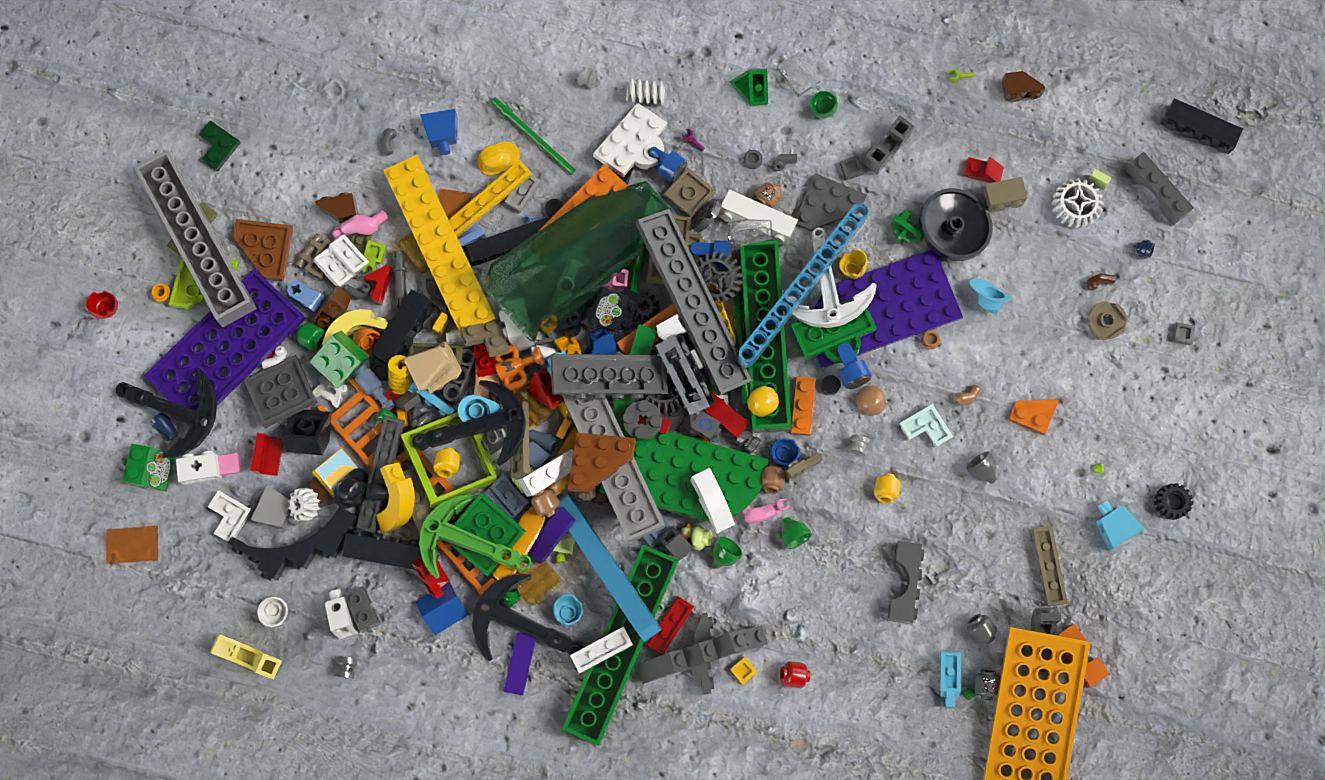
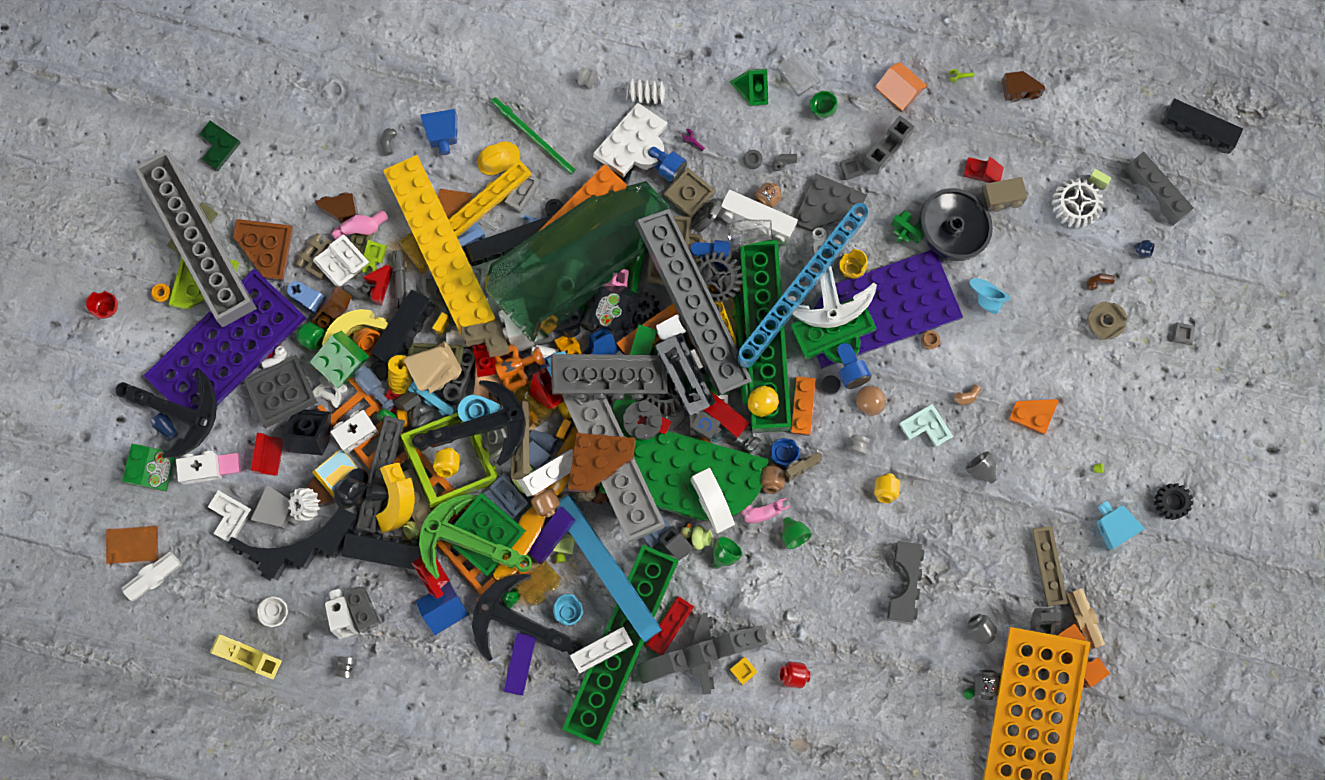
(151, 576): none -> white piece
(364, 430): none -> white brick
(411, 530): none -> yellowish green plate
(900, 86): none -> orange slope
(950, 676): medium azure hinge -> none
(1085, 618): none -> tan piece

